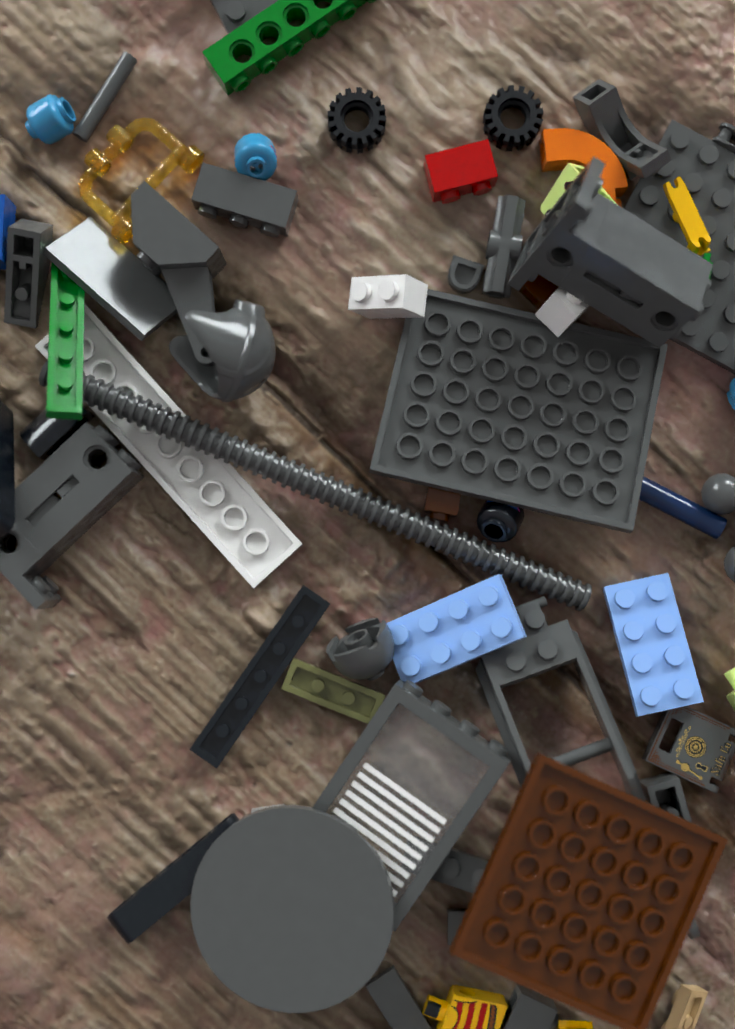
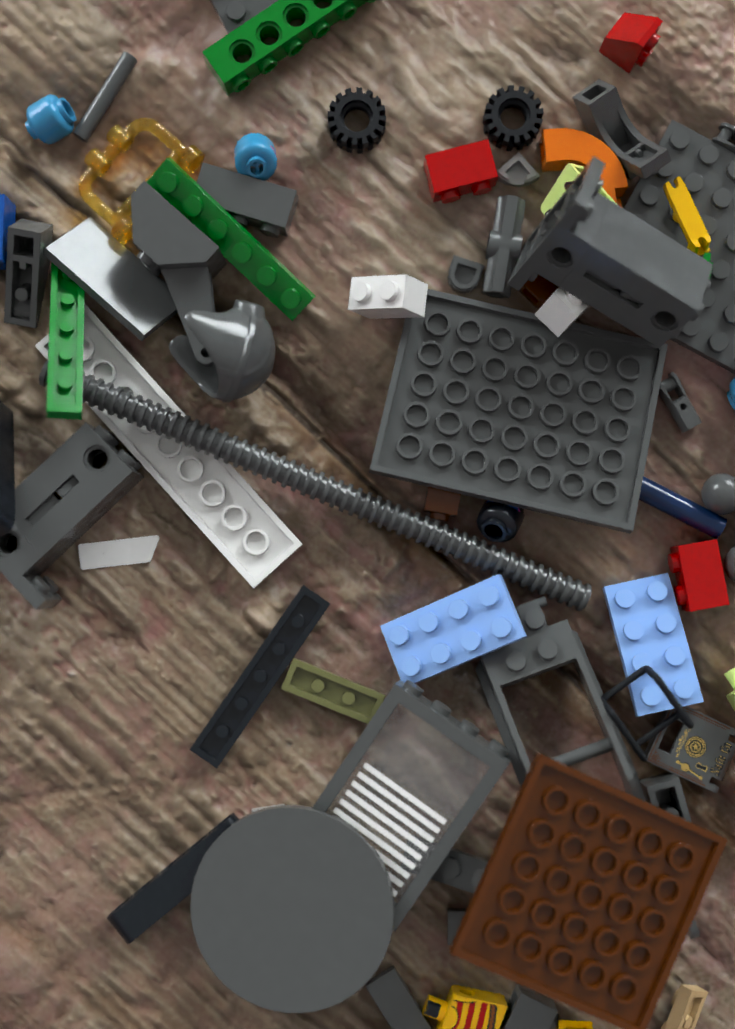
(48, 434): black brick -> none
(117, 552): none -> white sticker
(232, 238): none -> green plate
(363, 651): dark grey cylinder -> none
(517, 172): none -> light grey tile
(631, 40): none -> red slope
(635, 744): none -> black piece
(681, 408): none -> dark grey bar
(698, 575): none -> red brick

